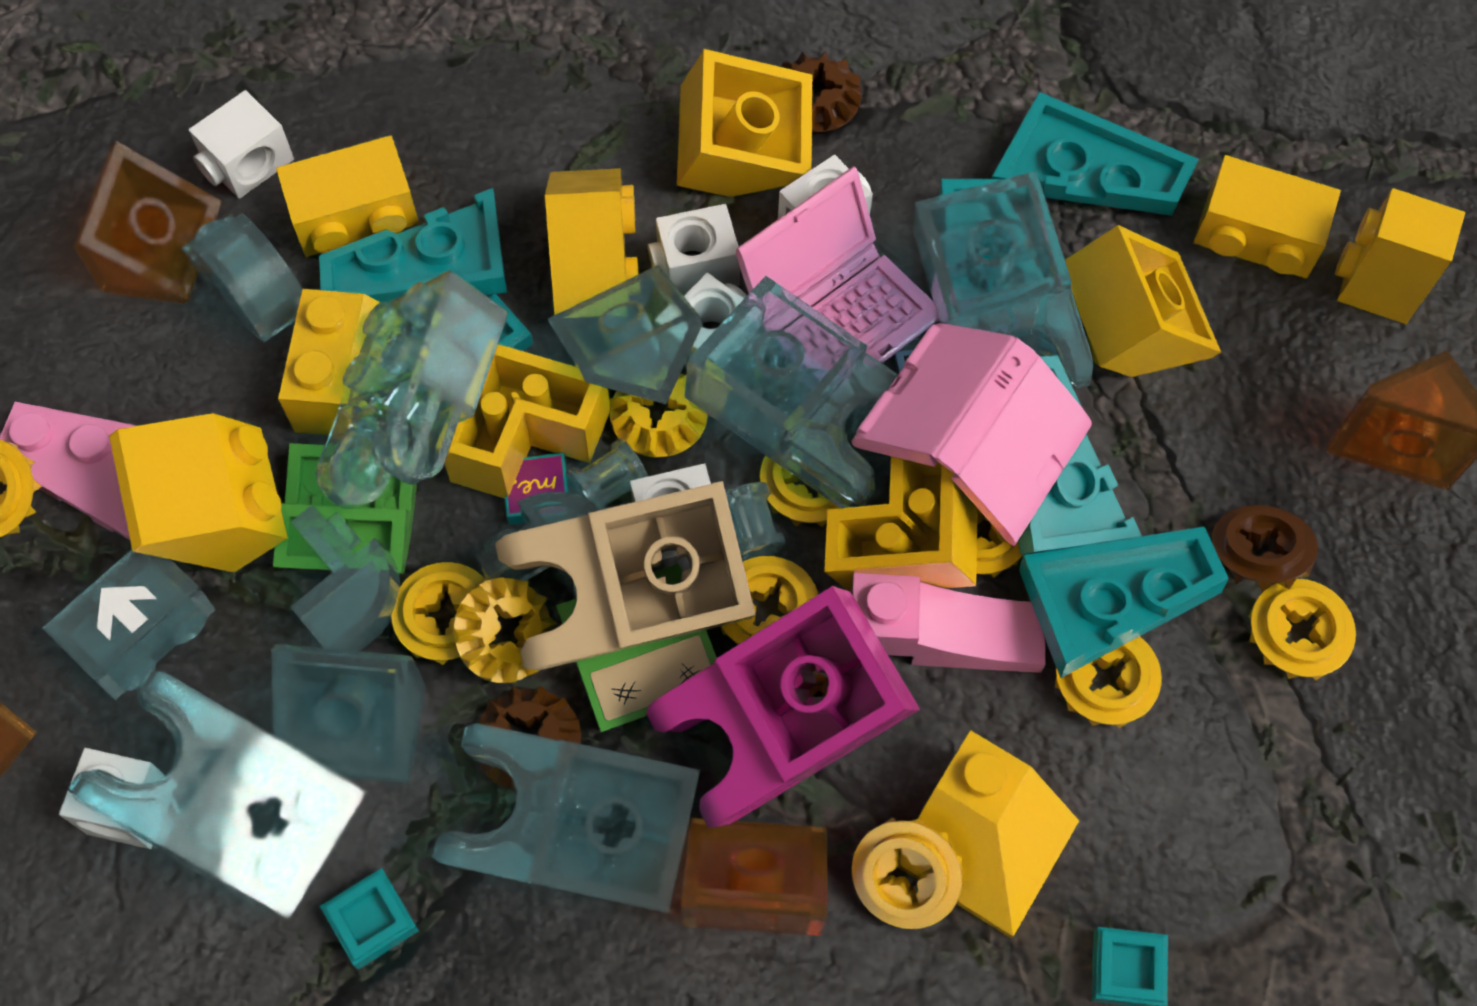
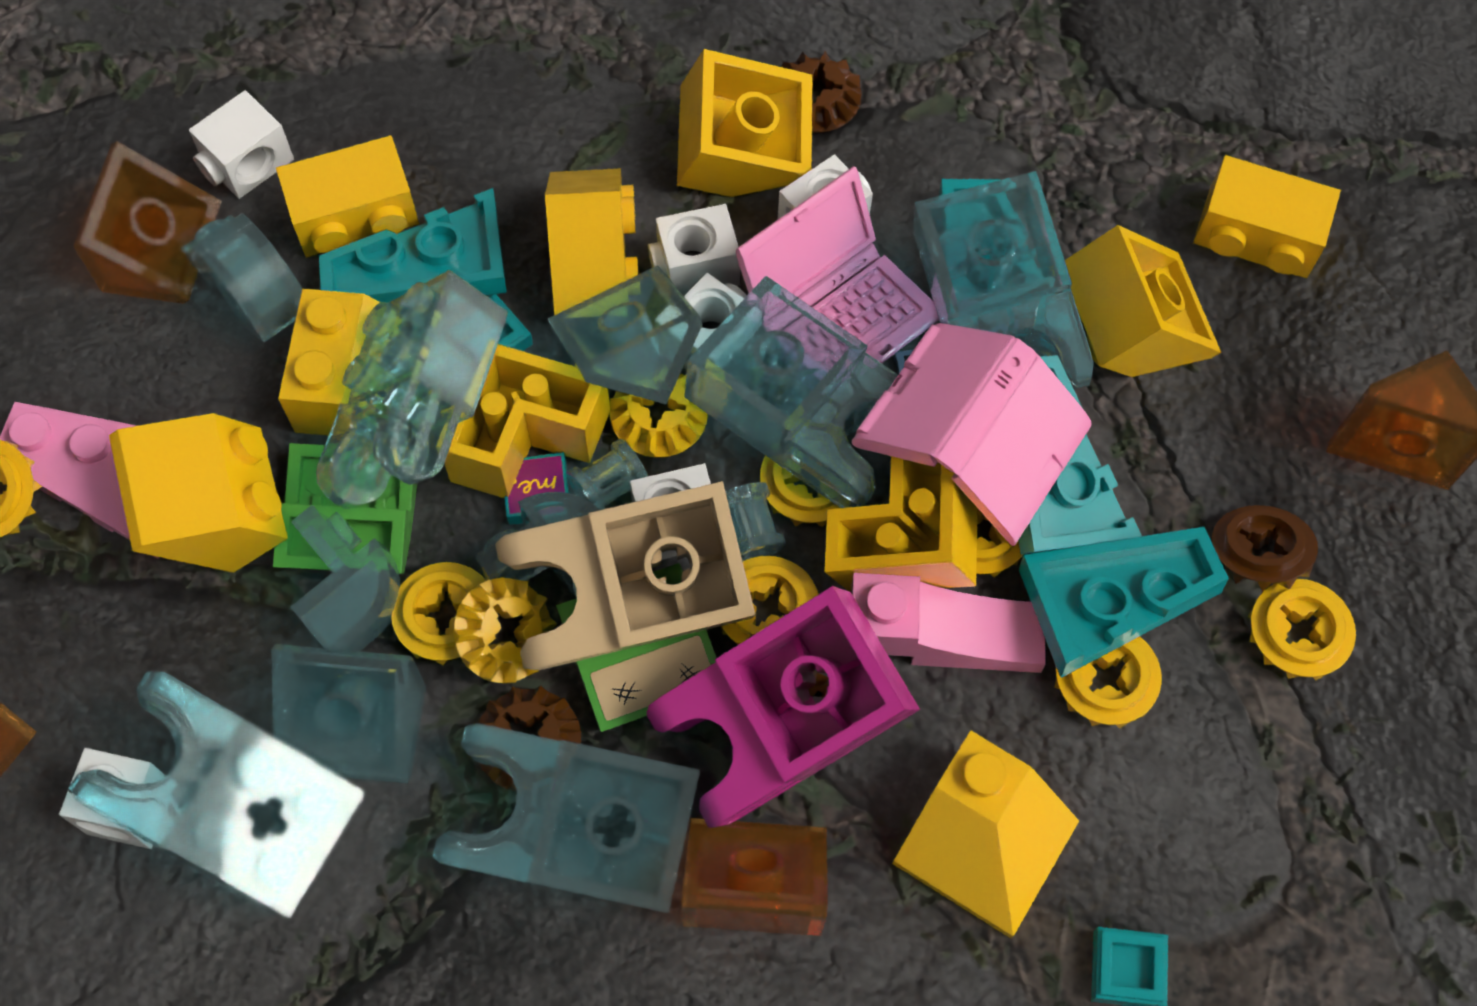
(130, 620): clear light blue brick -> none
(369, 918): teal tile -> none
(894, 898): yellow gear -> none
(1095, 160): teal wing -> none
(1398, 255): yellow brick -> none

